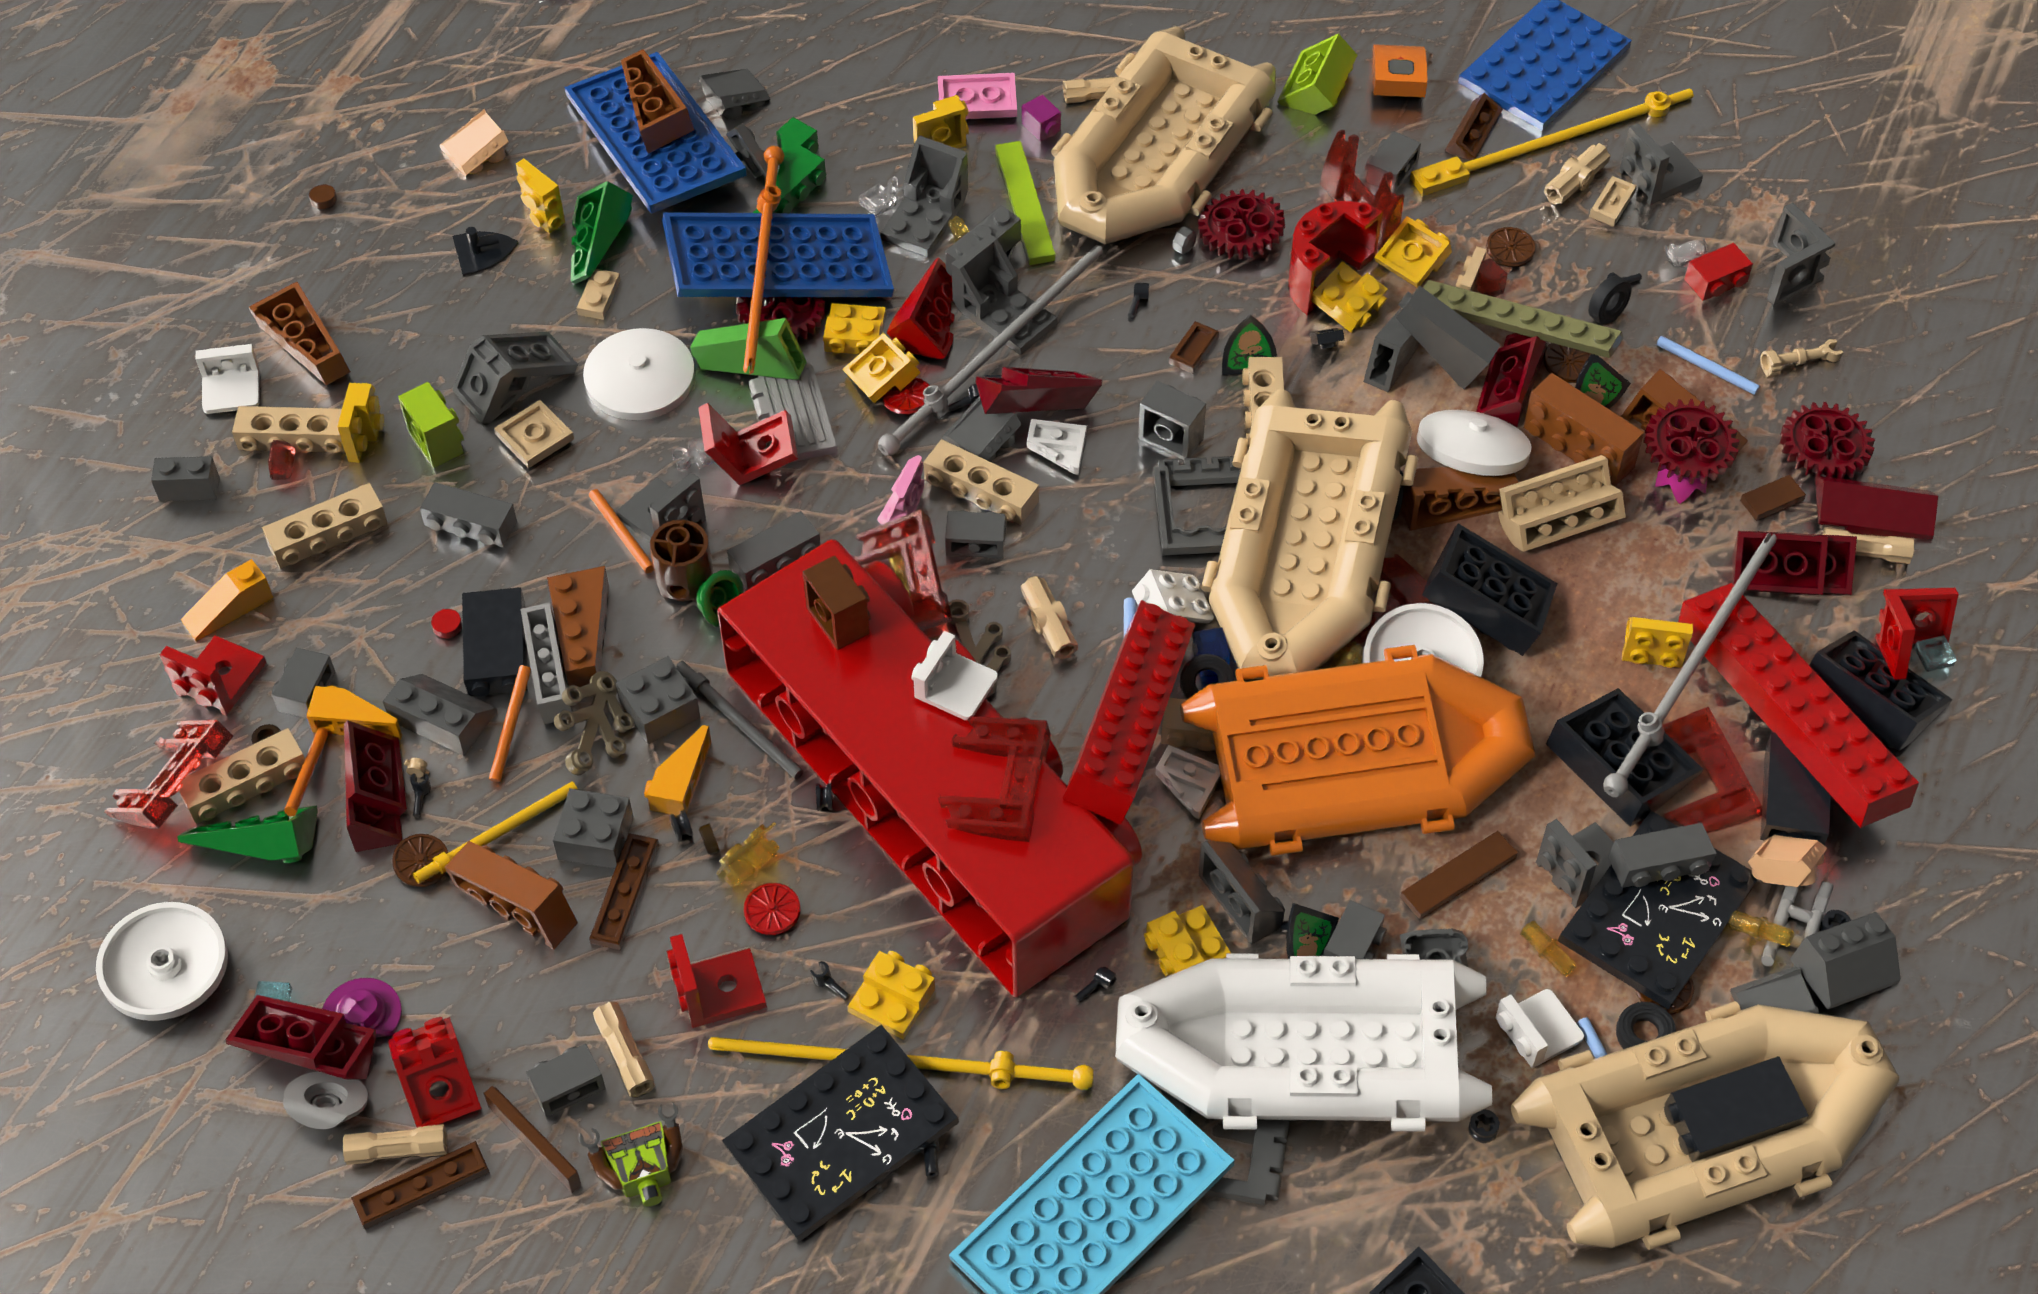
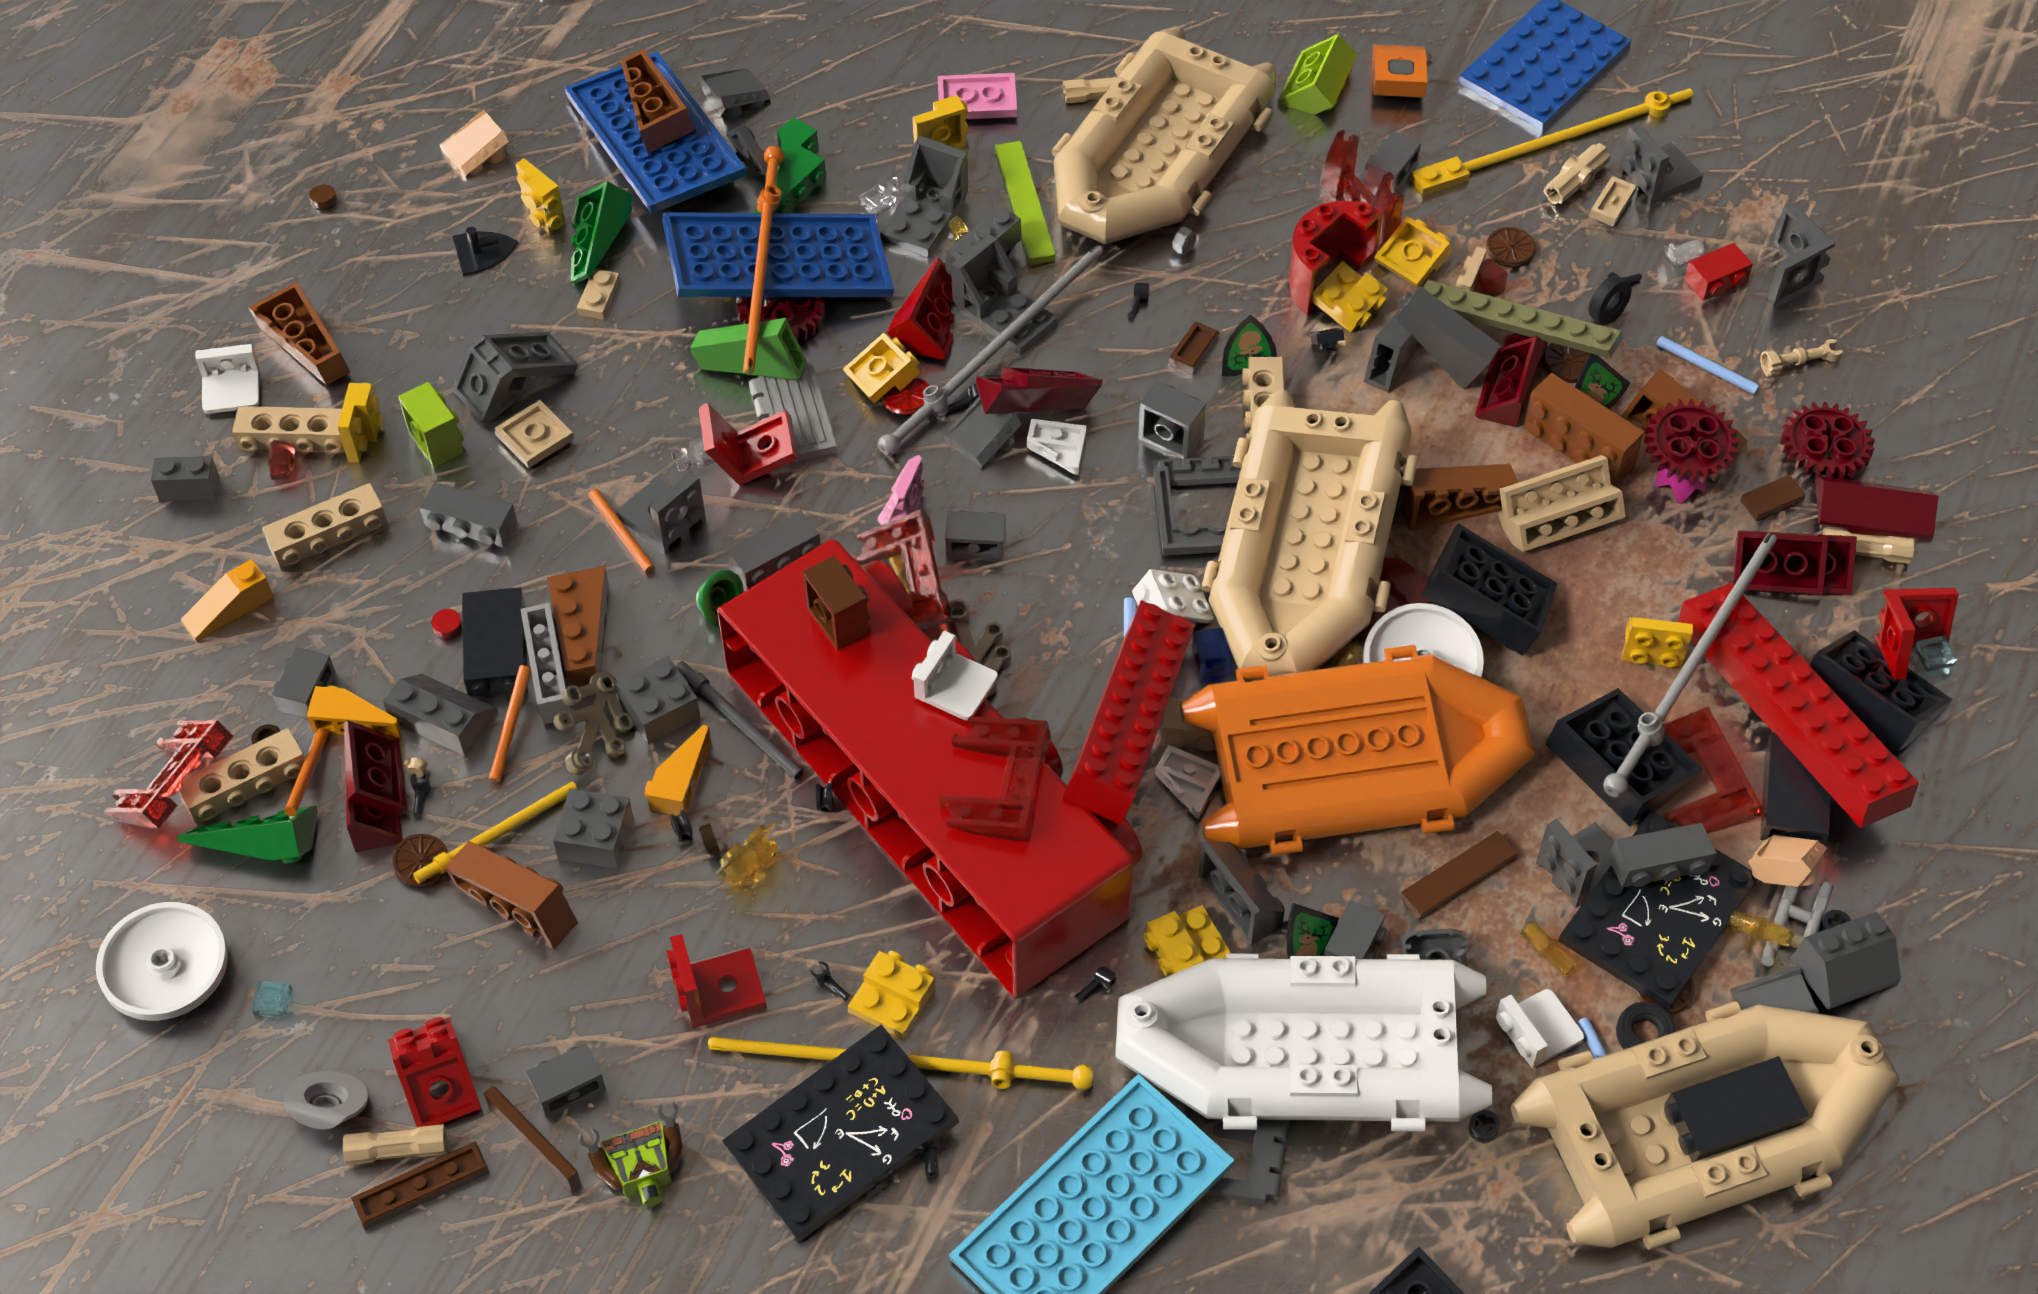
(201, 675): red bracket -> none
(305, 1037): dark red slope -> none
(367, 1004): magenta hat -> none
(624, 891): reddish brown tile -> none
(632, 1066): tan axle -> none
(639, 374): white dish -> none
(680, 559): reddish brown cylinder -> none
(772, 908): red wheel -> none
(852, 327): yellow plate -> none
(981, 482): tan brick -> none
(1041, 118): magenta brick -> none
(1049, 617): tan piece -> none
(1198, 664): black tyre -> none
(1241, 224): dark red gear -> none
(1473, 442): white dish -> none
(1474, 128): reddish brown slope -> none

